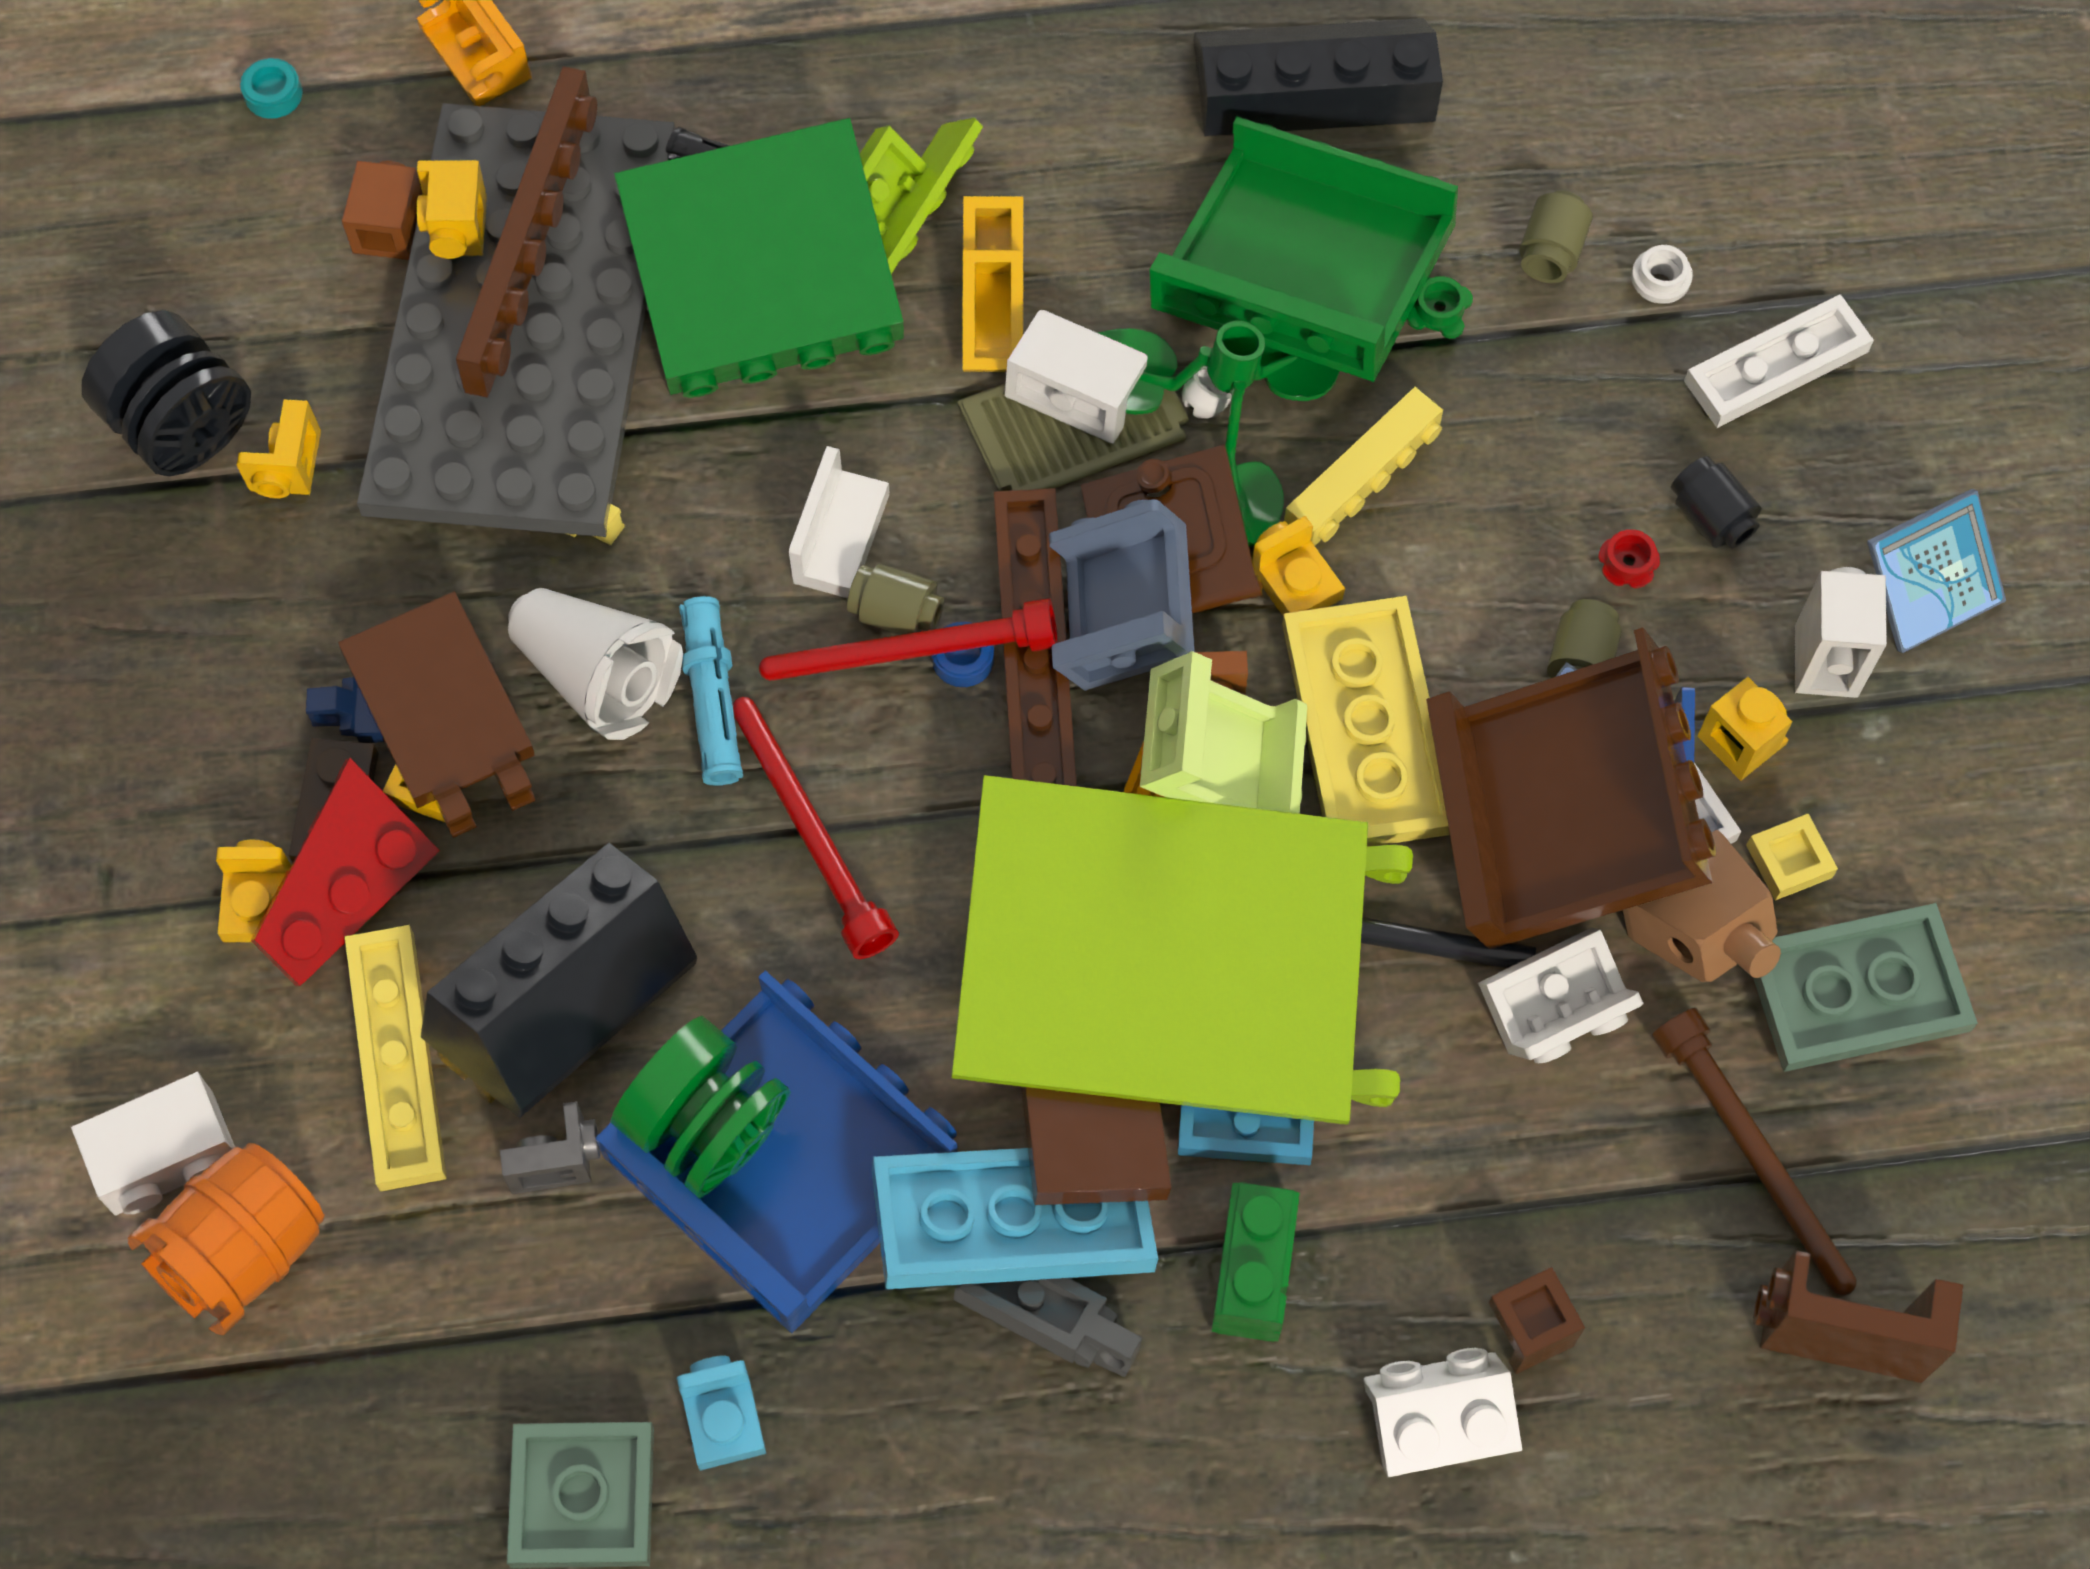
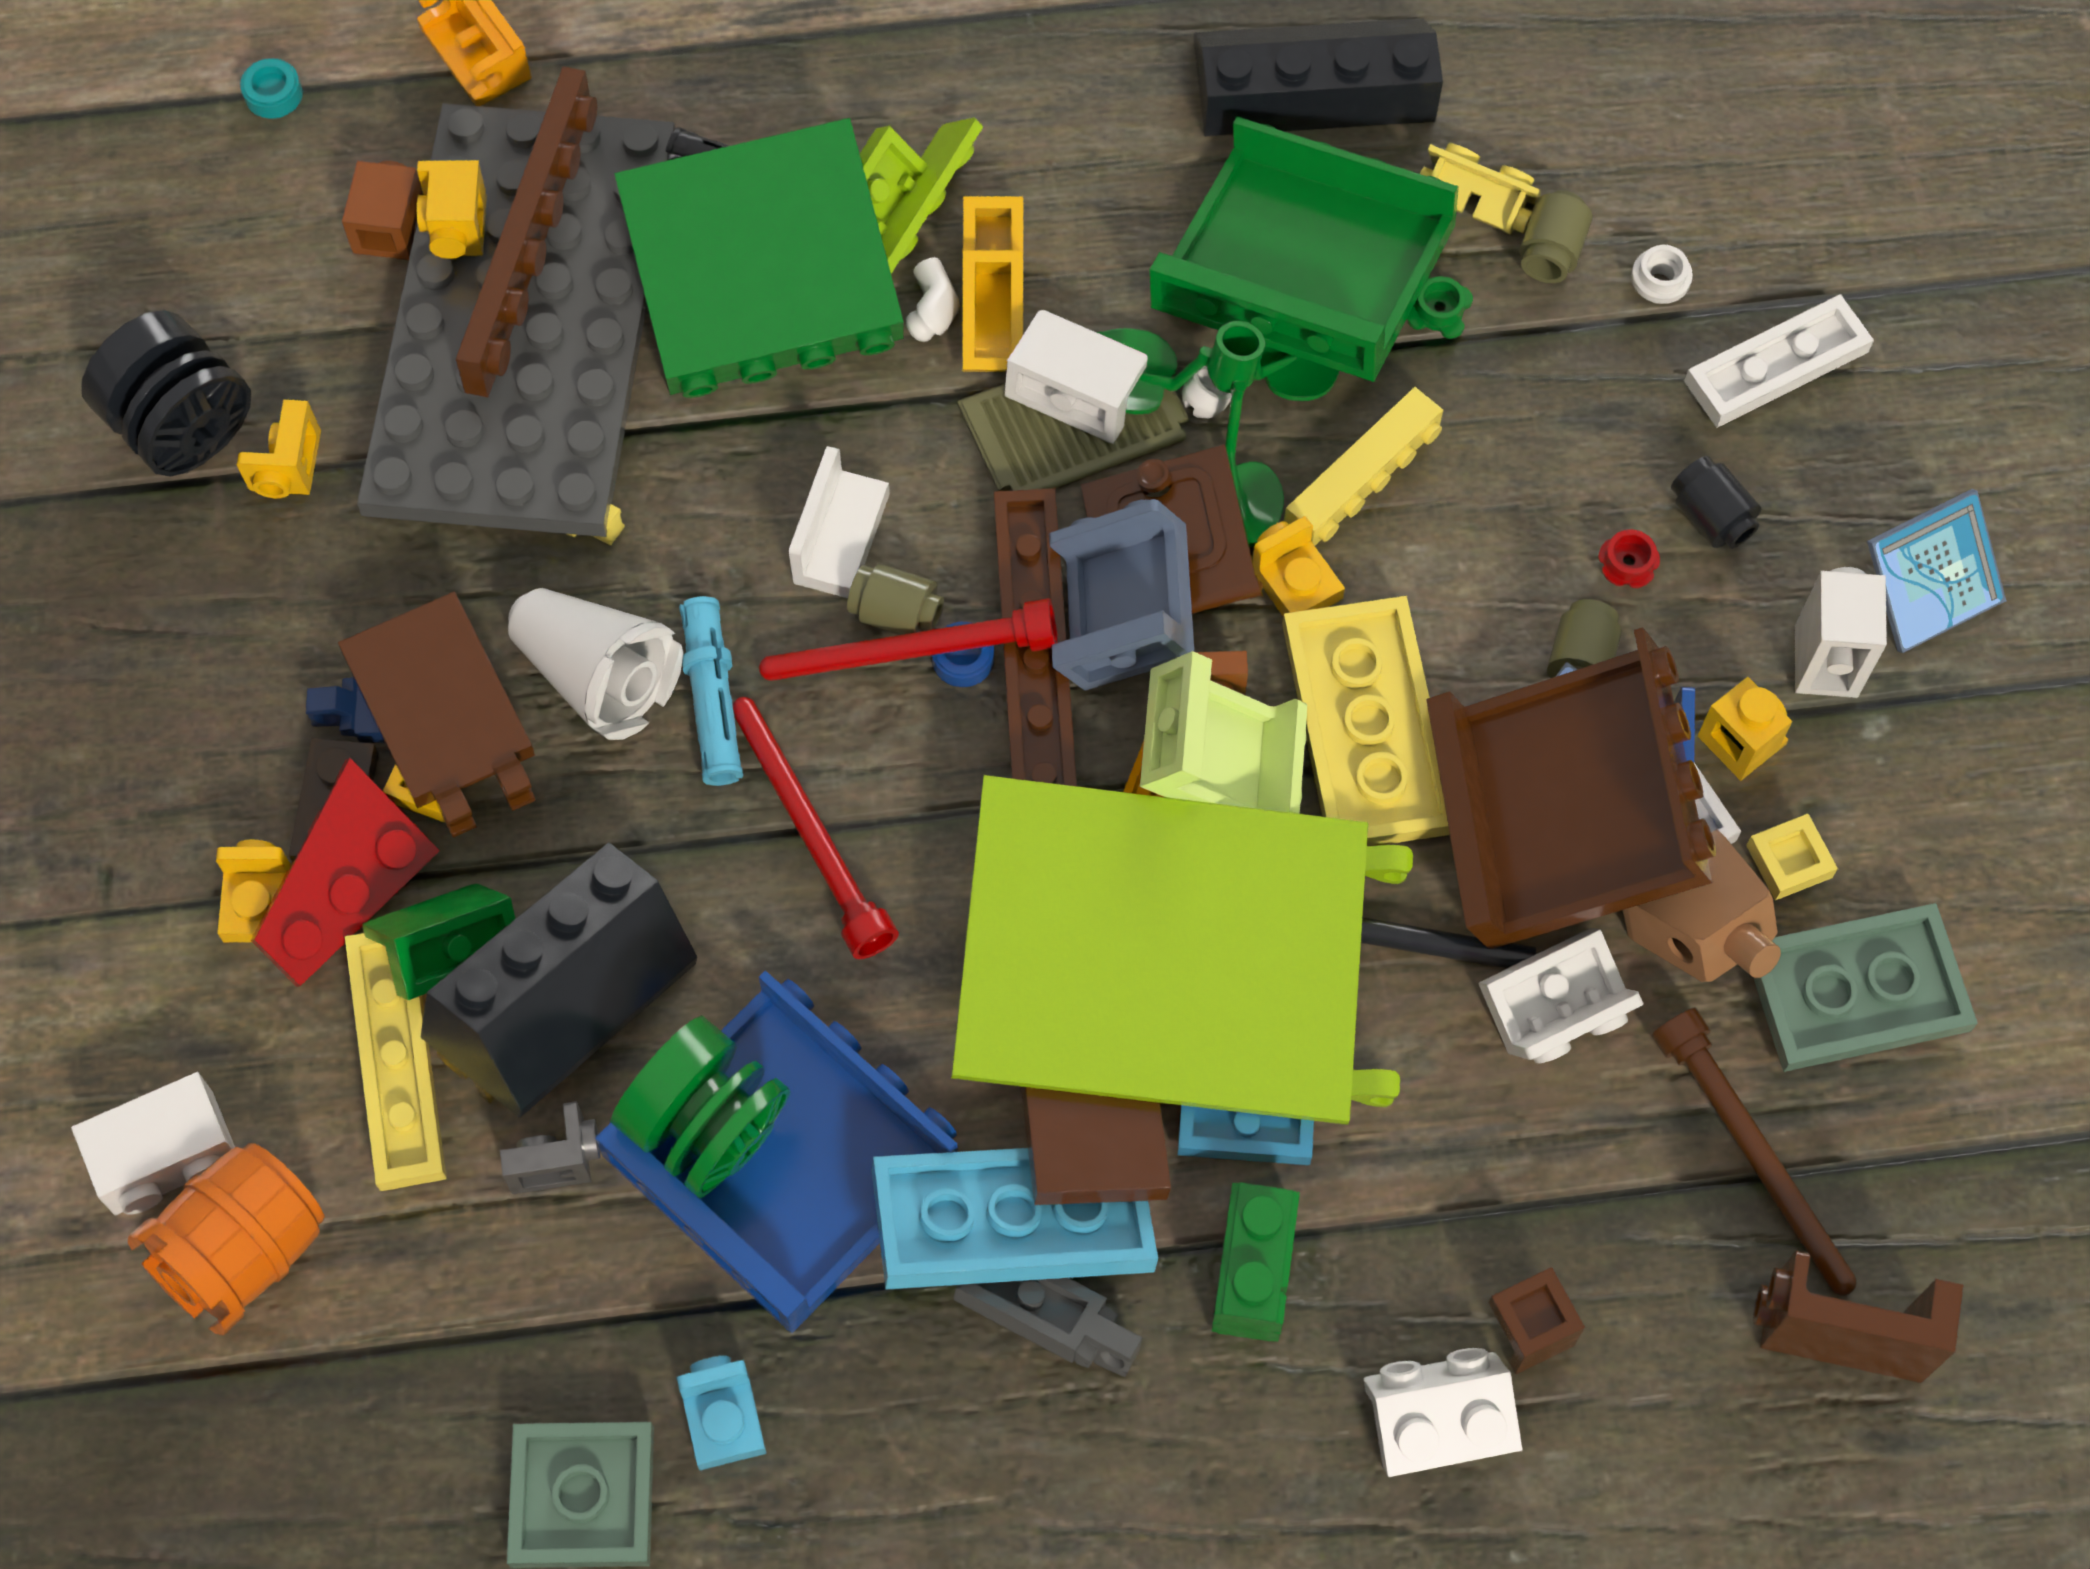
(438, 935): none -> green panel
(938, 304): none -> white arm
(1501, 192): none -> light yellow hinge

